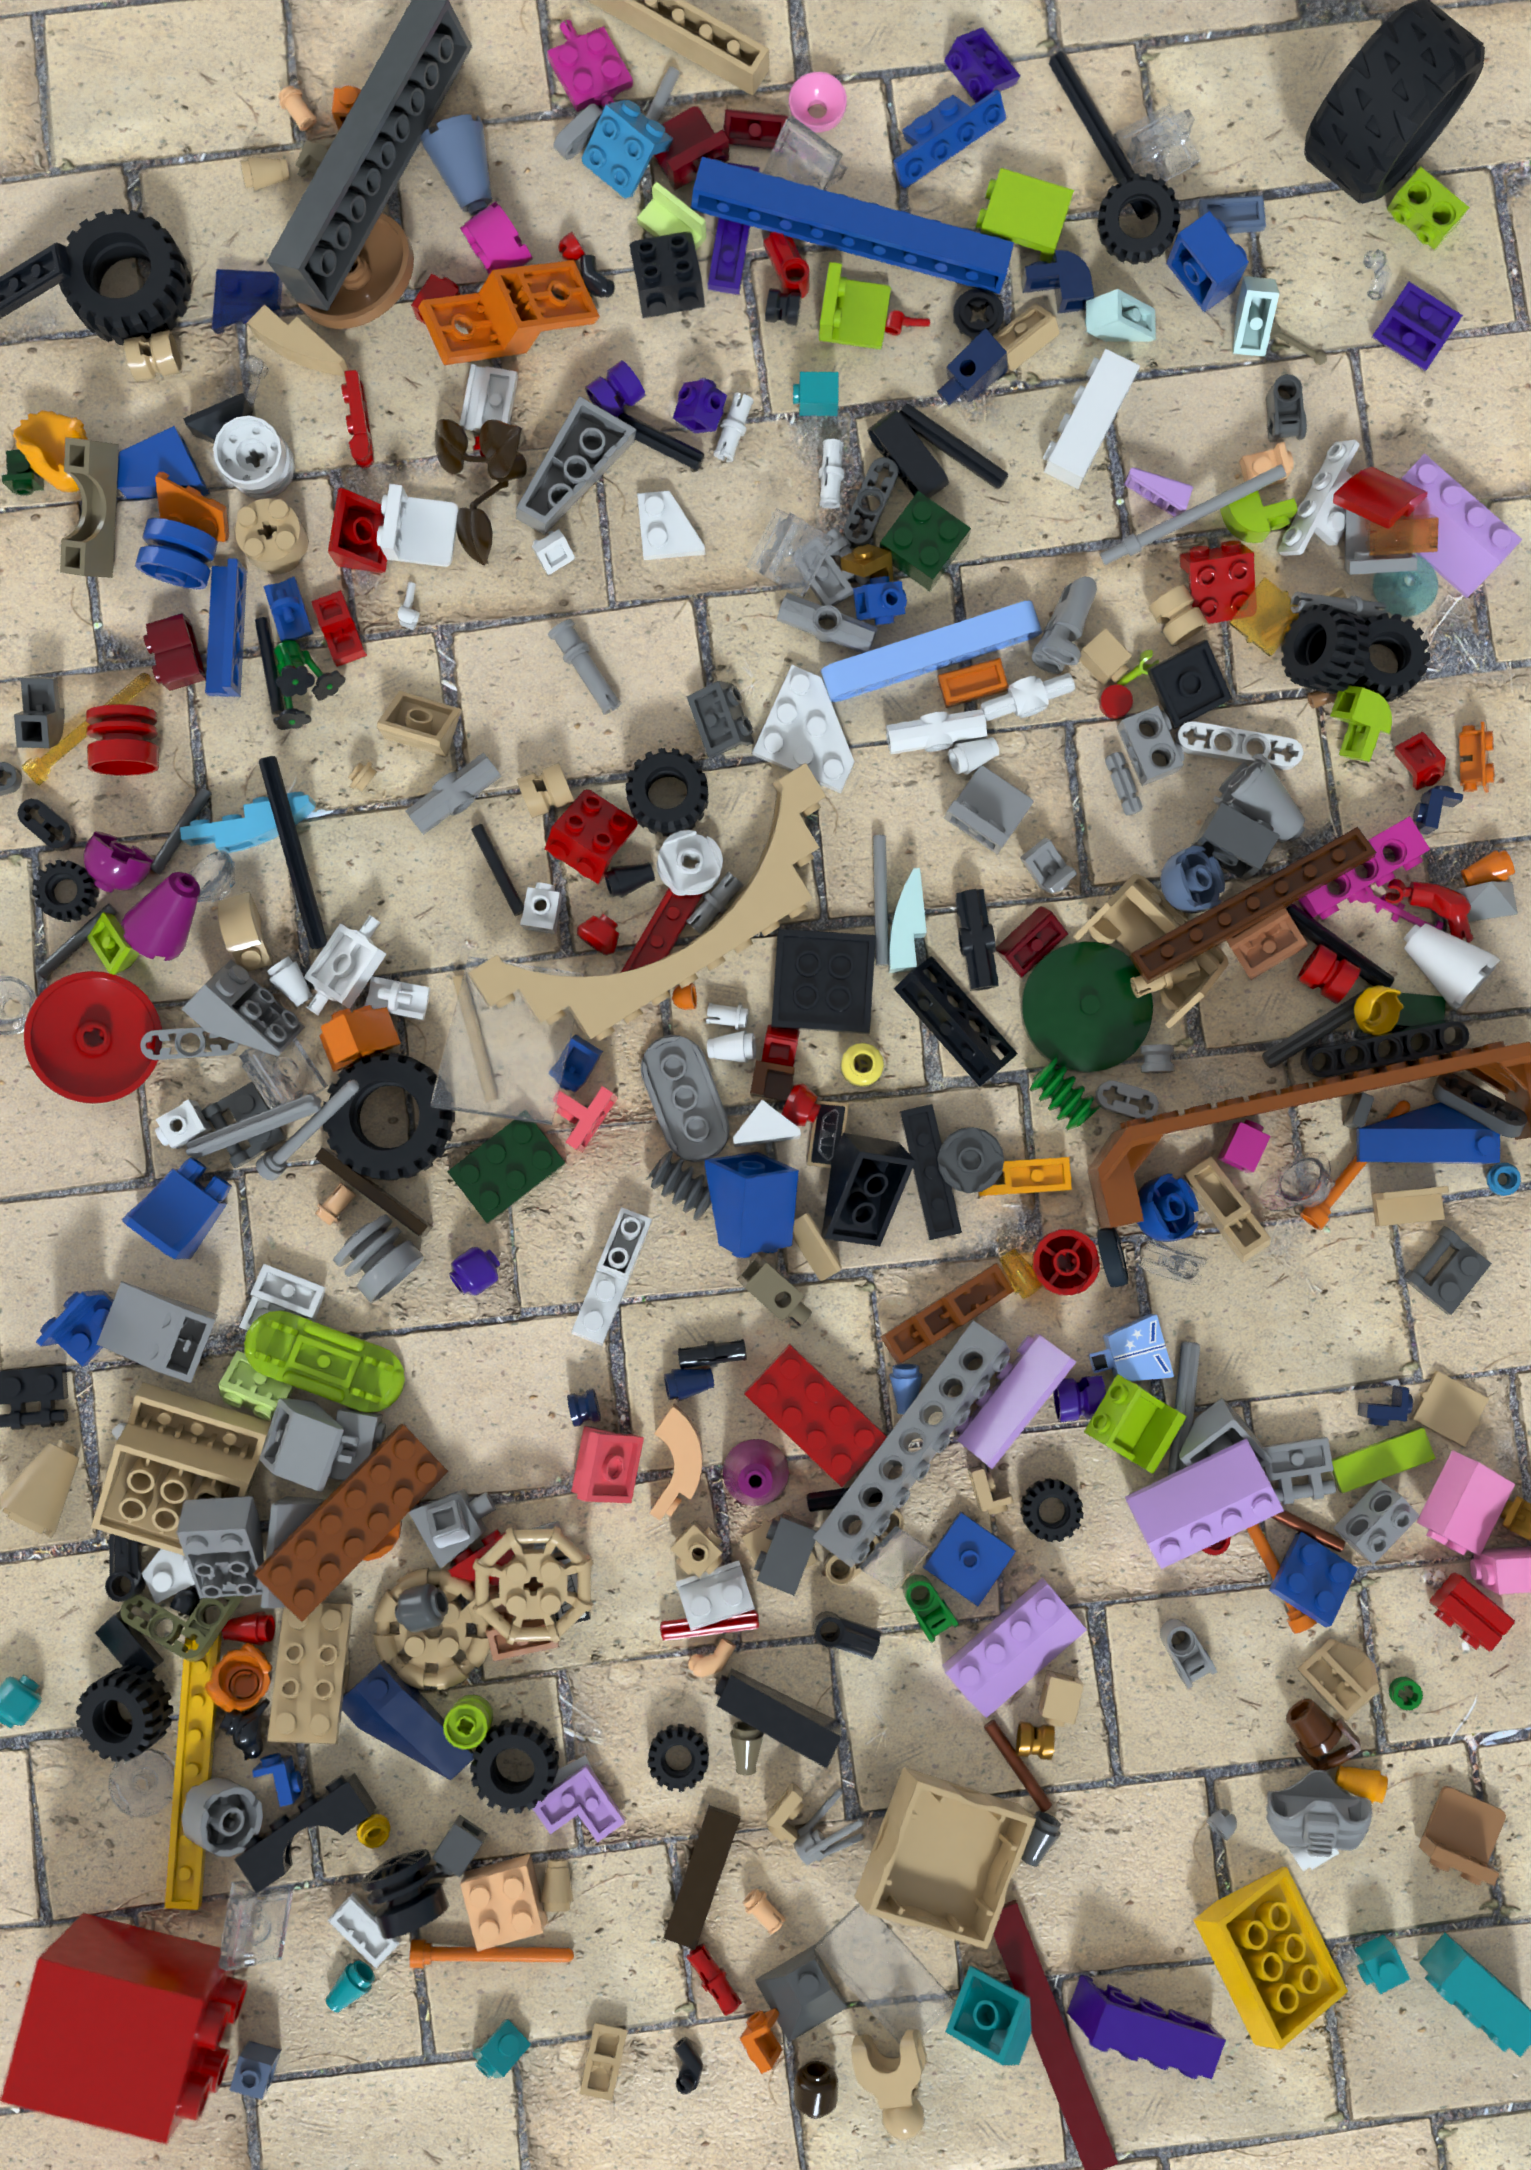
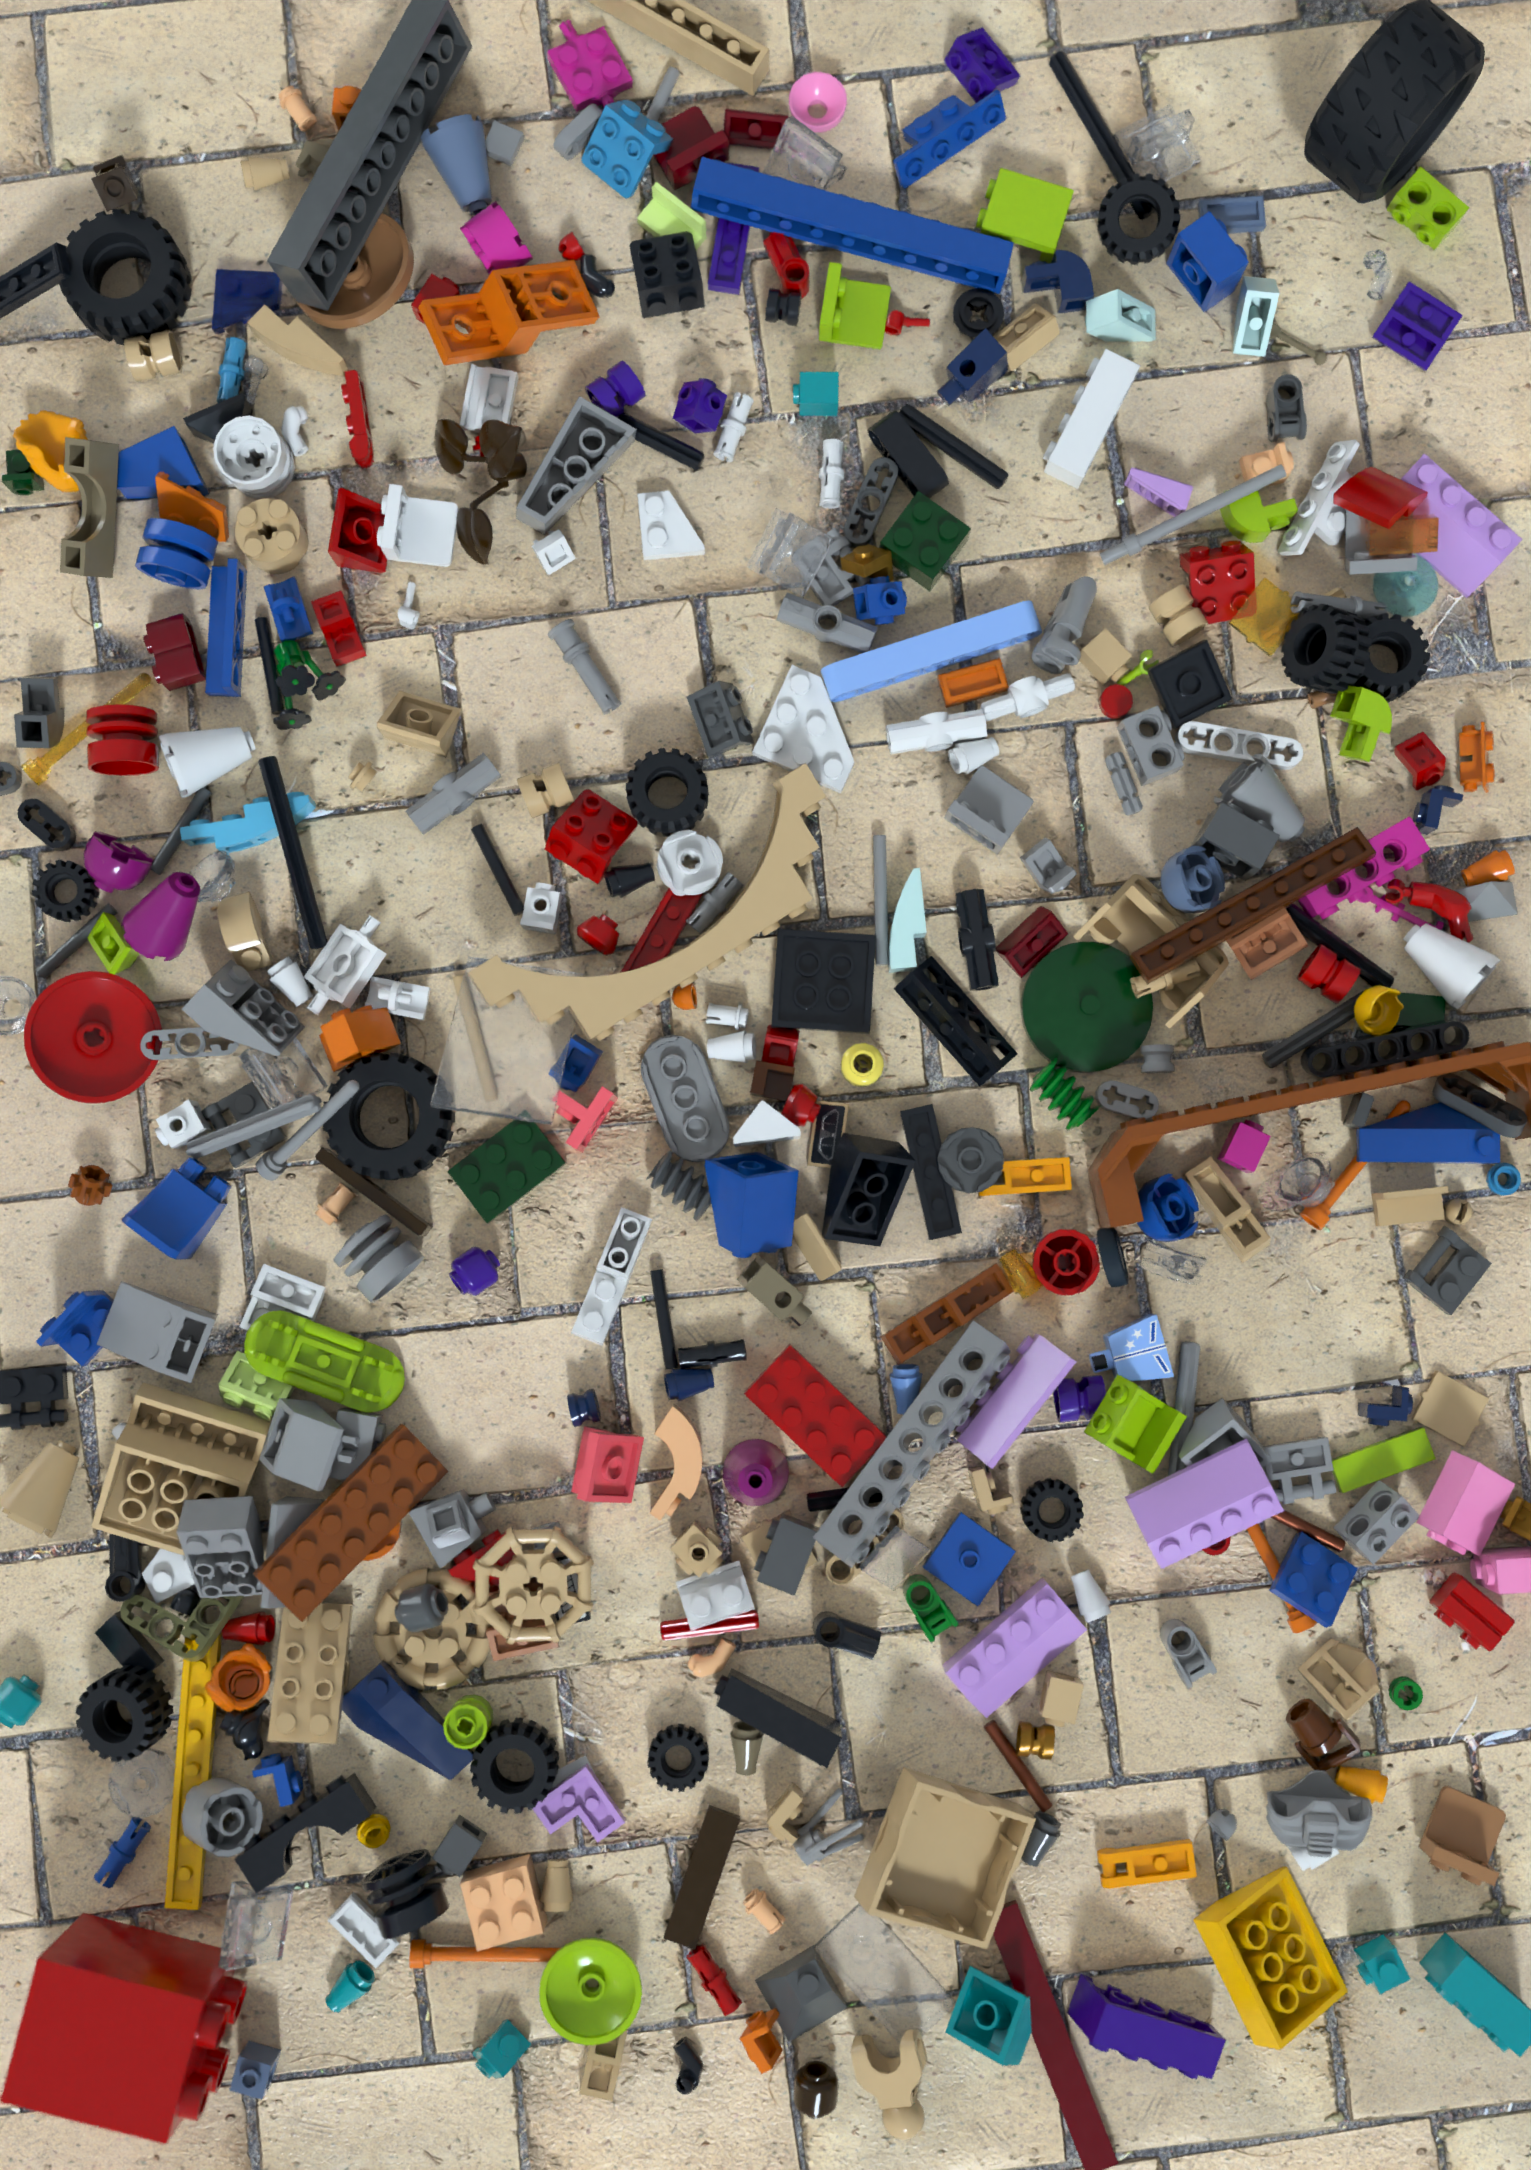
(90, 1185): none -> dark orange gear
(115, 183): none -> dark brown window
(122, 1852): none -> blue pin
(204, 755): none -> white cone
(231, 369): none -> dark azure pin
(290, 429): none -> white arm
(503, 143): none -> light grey tile
(586, 2012): none -> lime dish
(664, 1319): none -> black bar
(1090, 1598): none -> white cone
(1147, 1863): none -> light orange plate
(1452, 1209): none -> tan hinge

